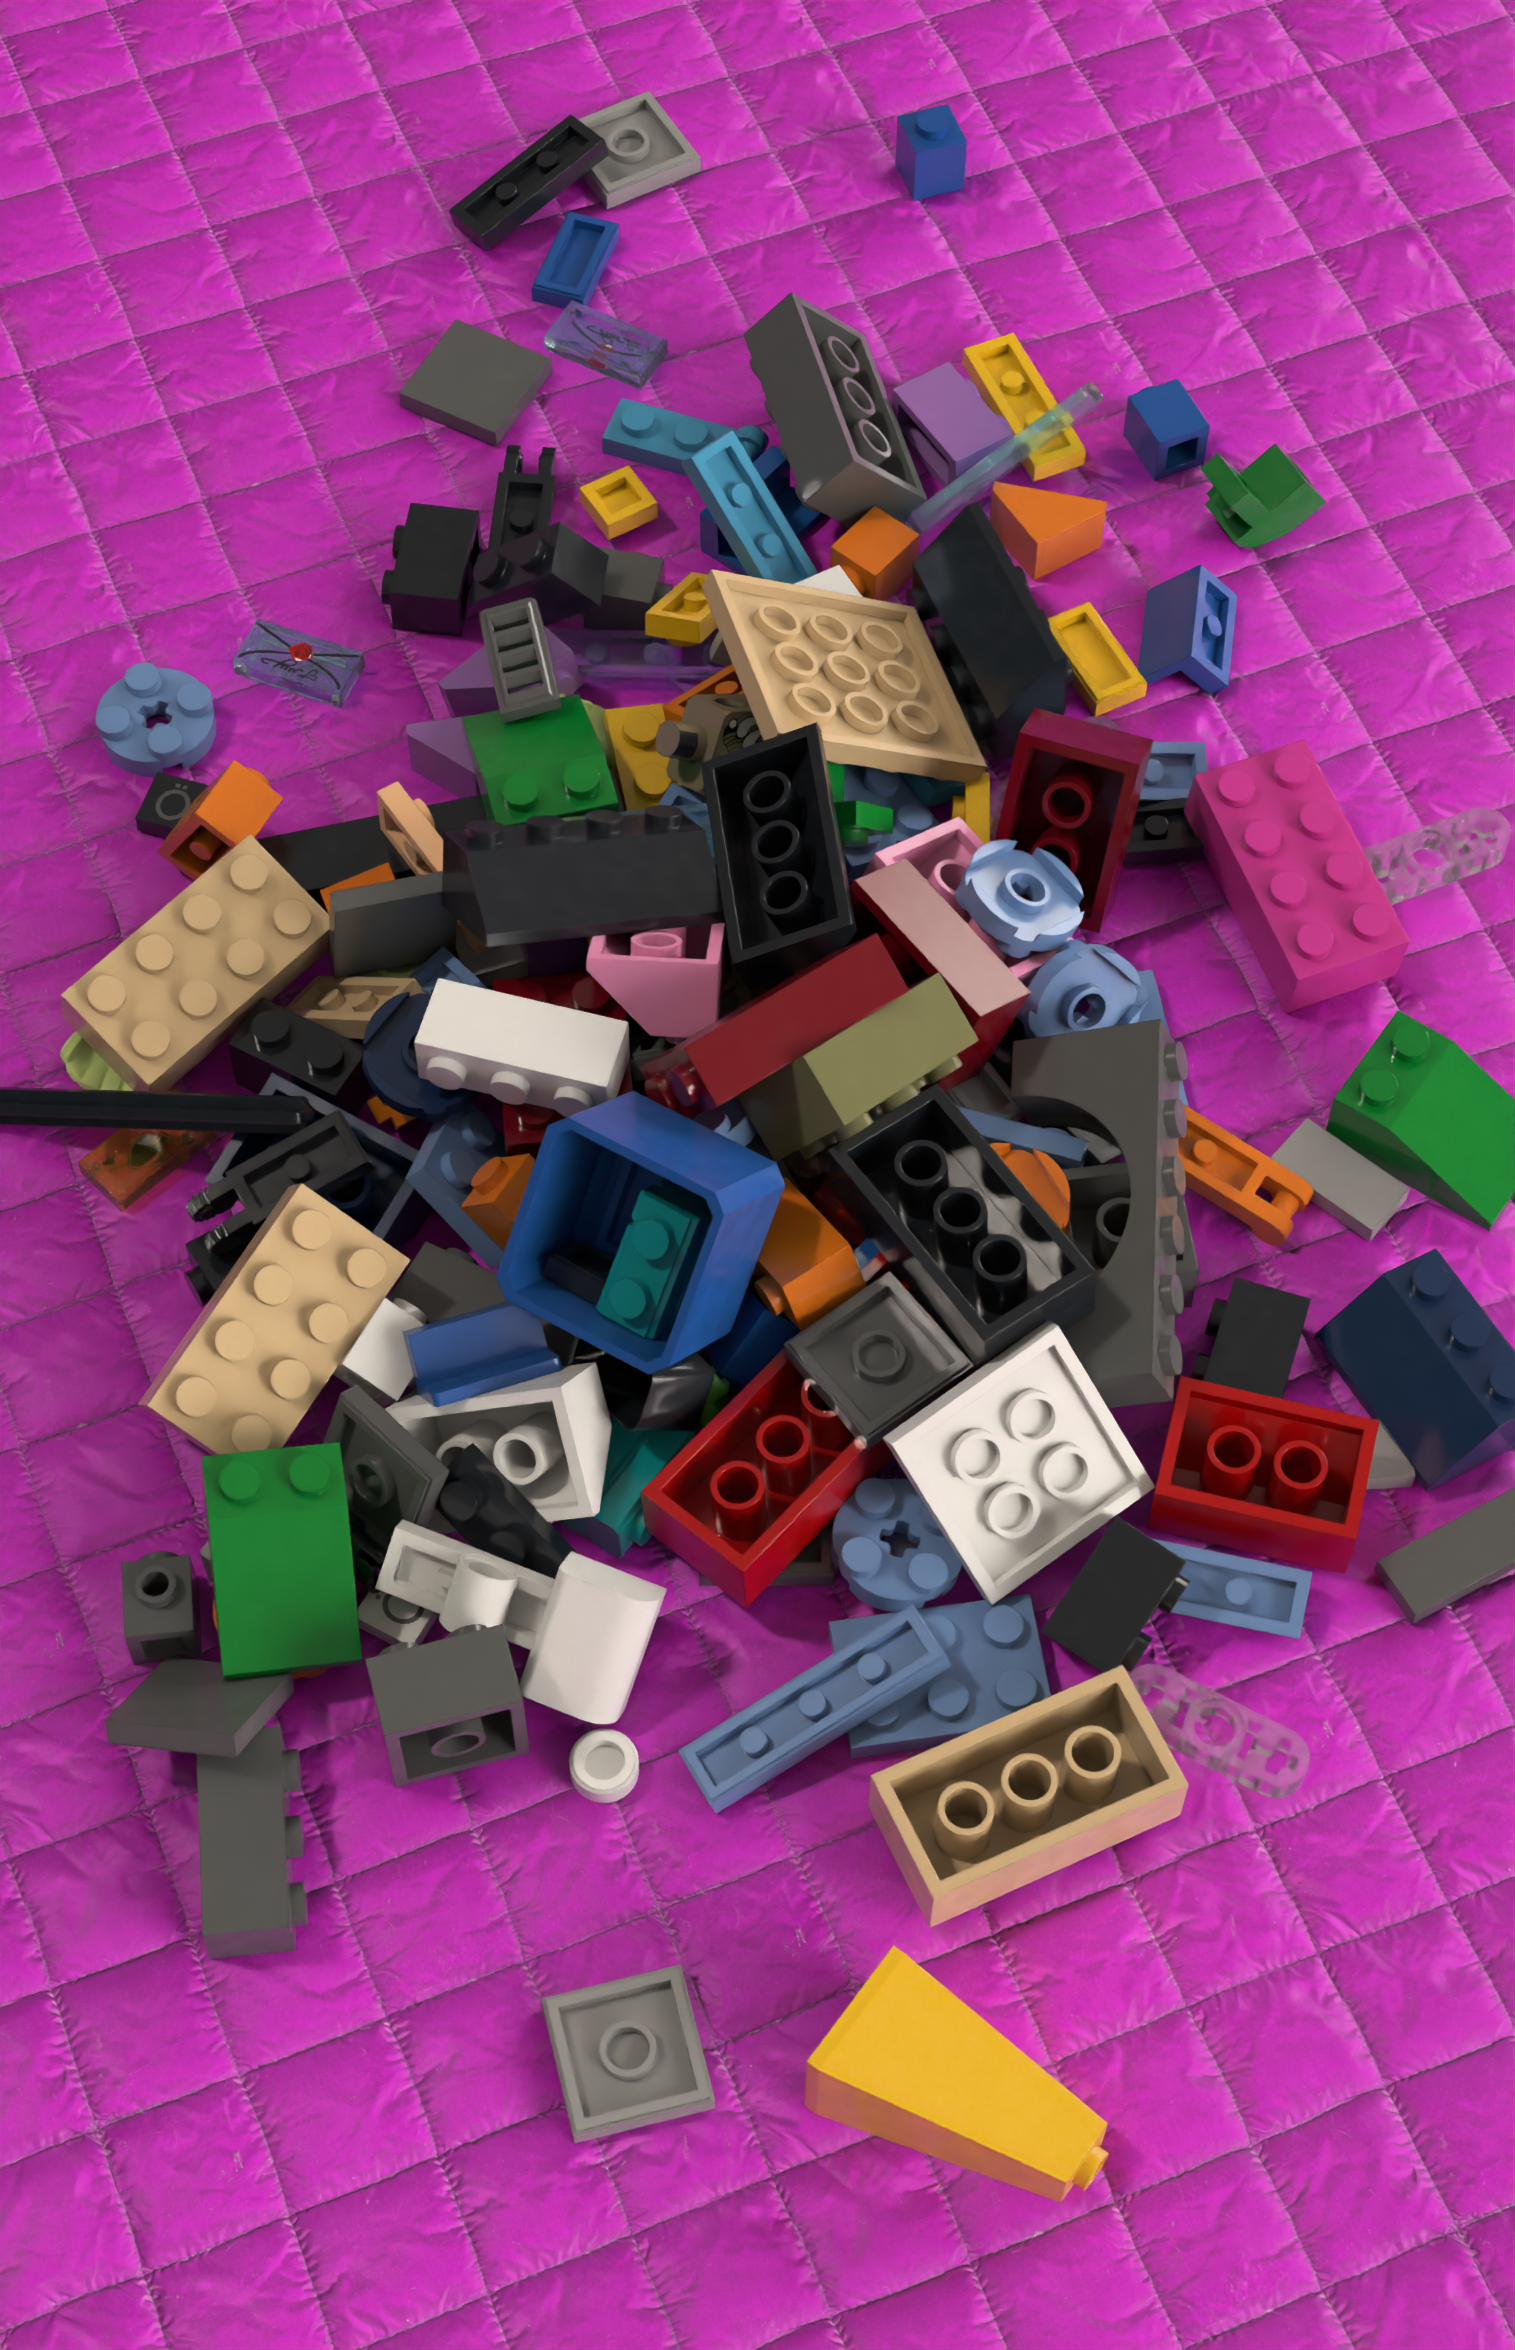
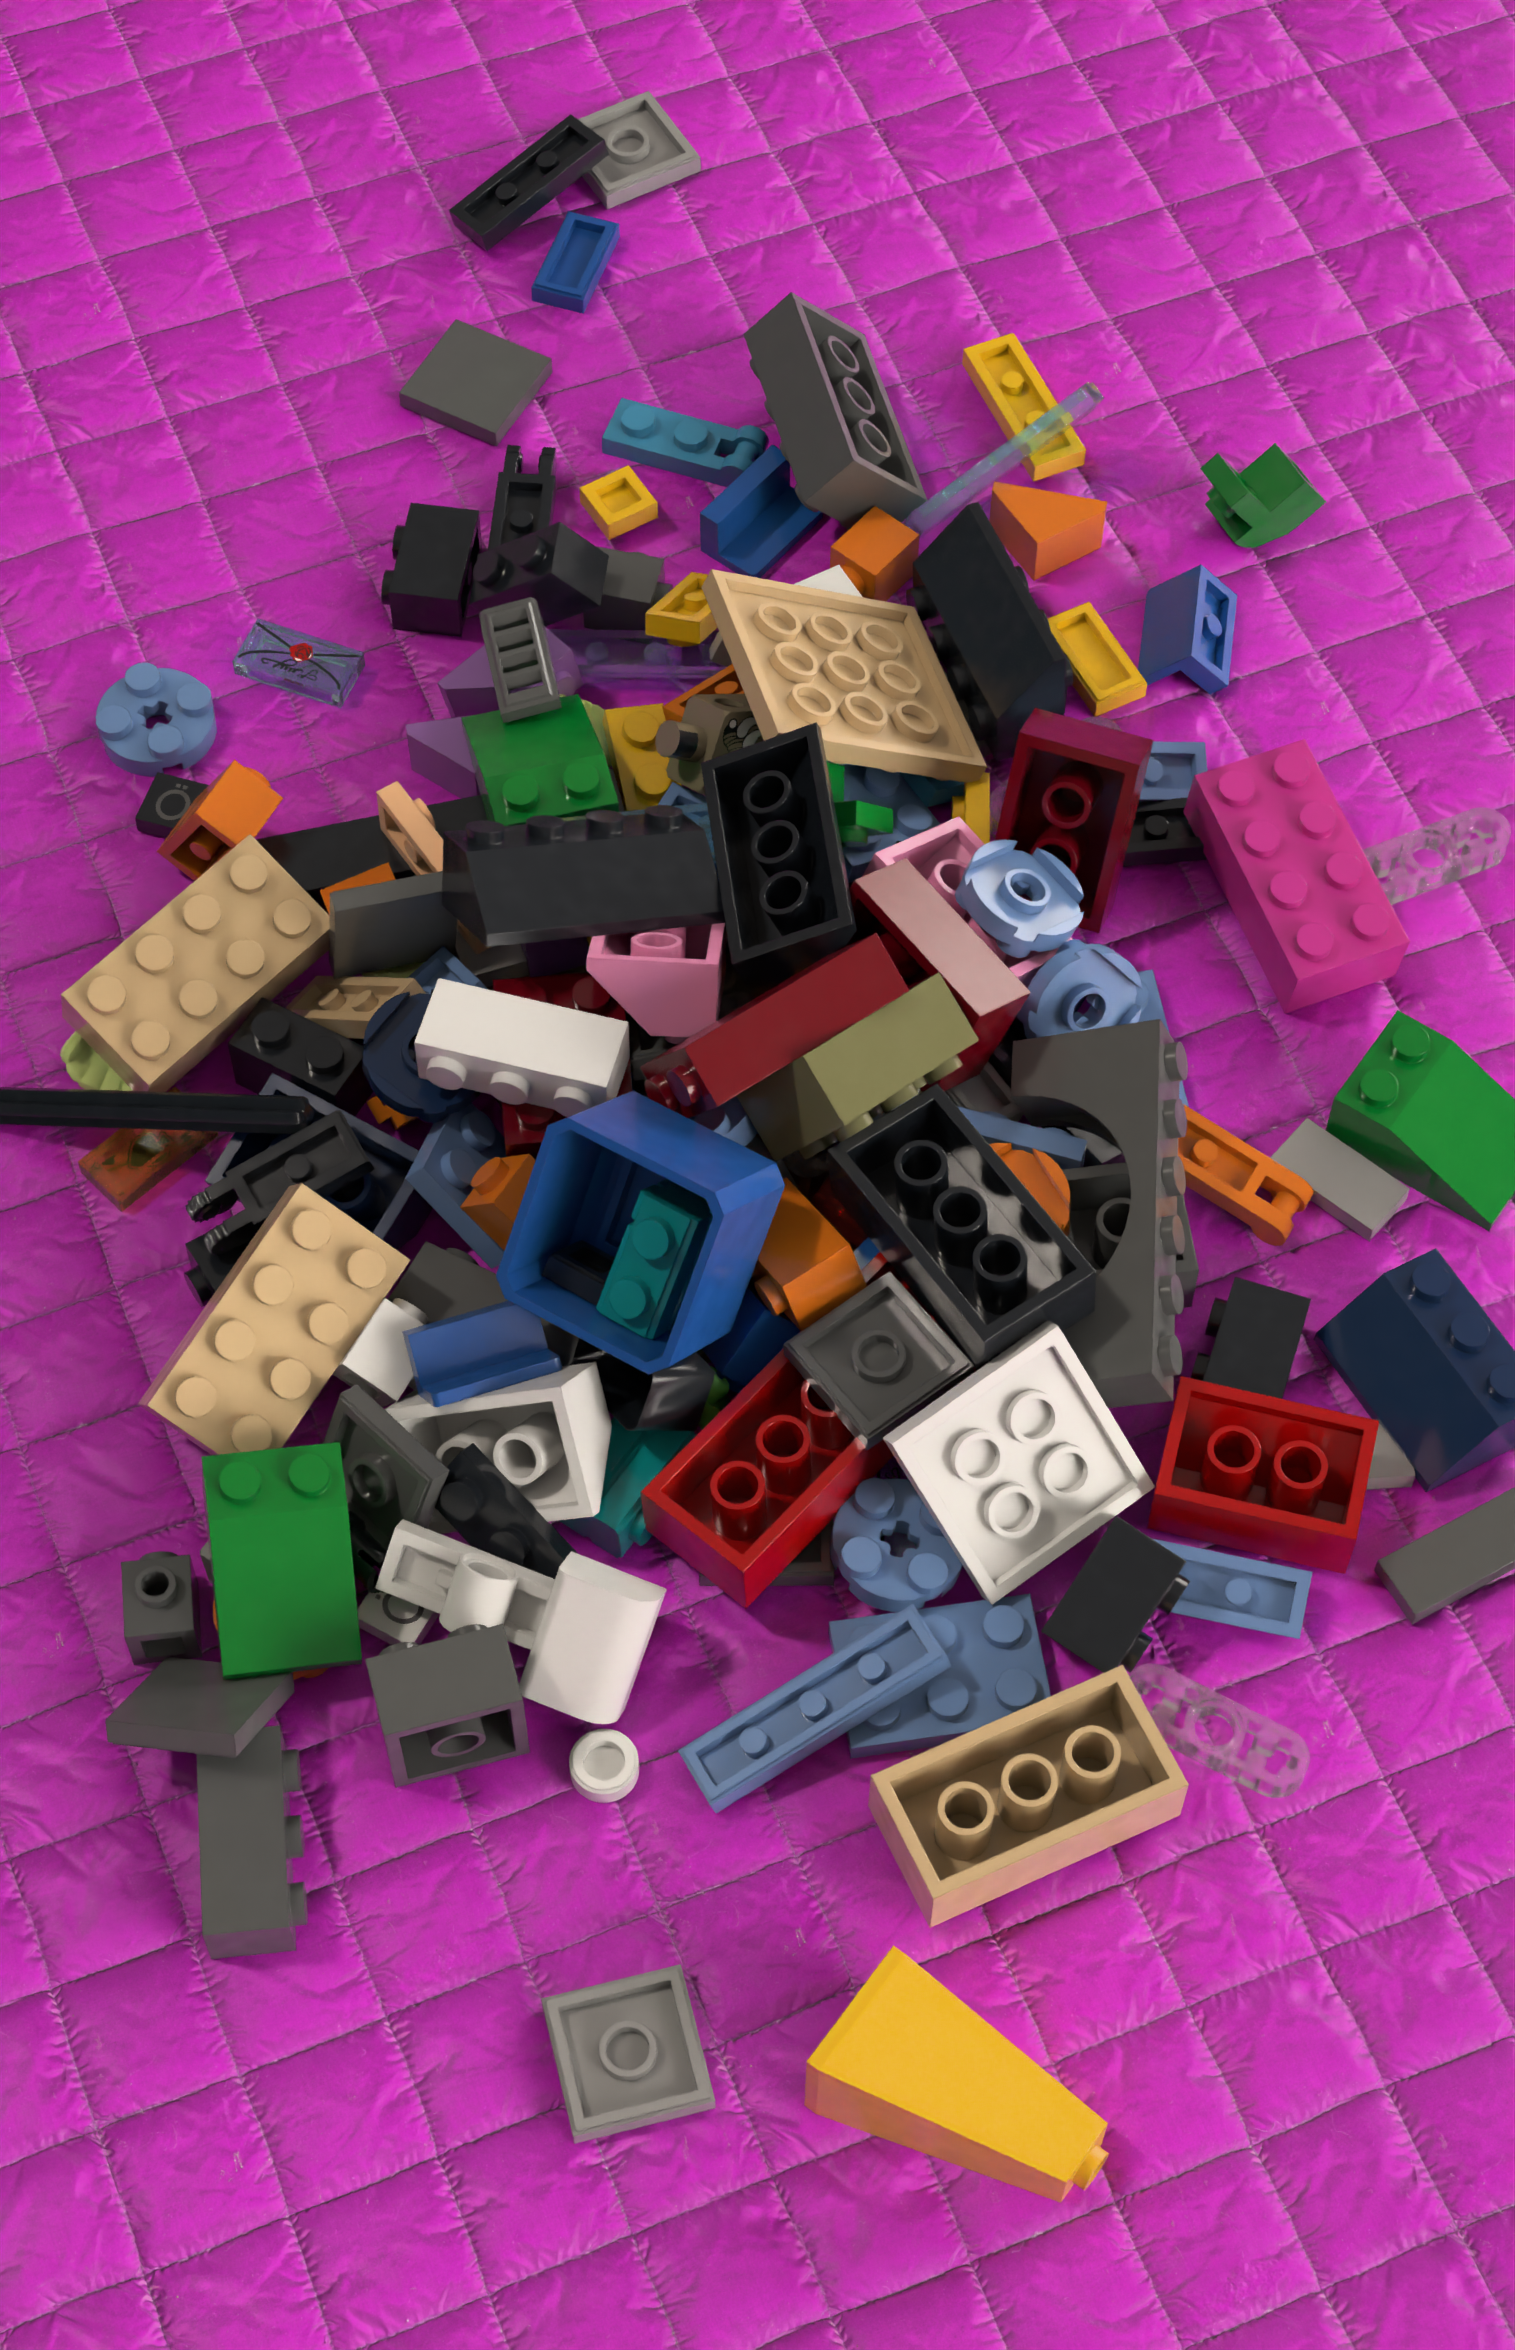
(606, 344): clear light blue tile -> none
(747, 512): dark azure plate -> none
(930, 152): blue brick -> none
(947, 422): medium lavender brick -> none
(1166, 429): blue brick -> none

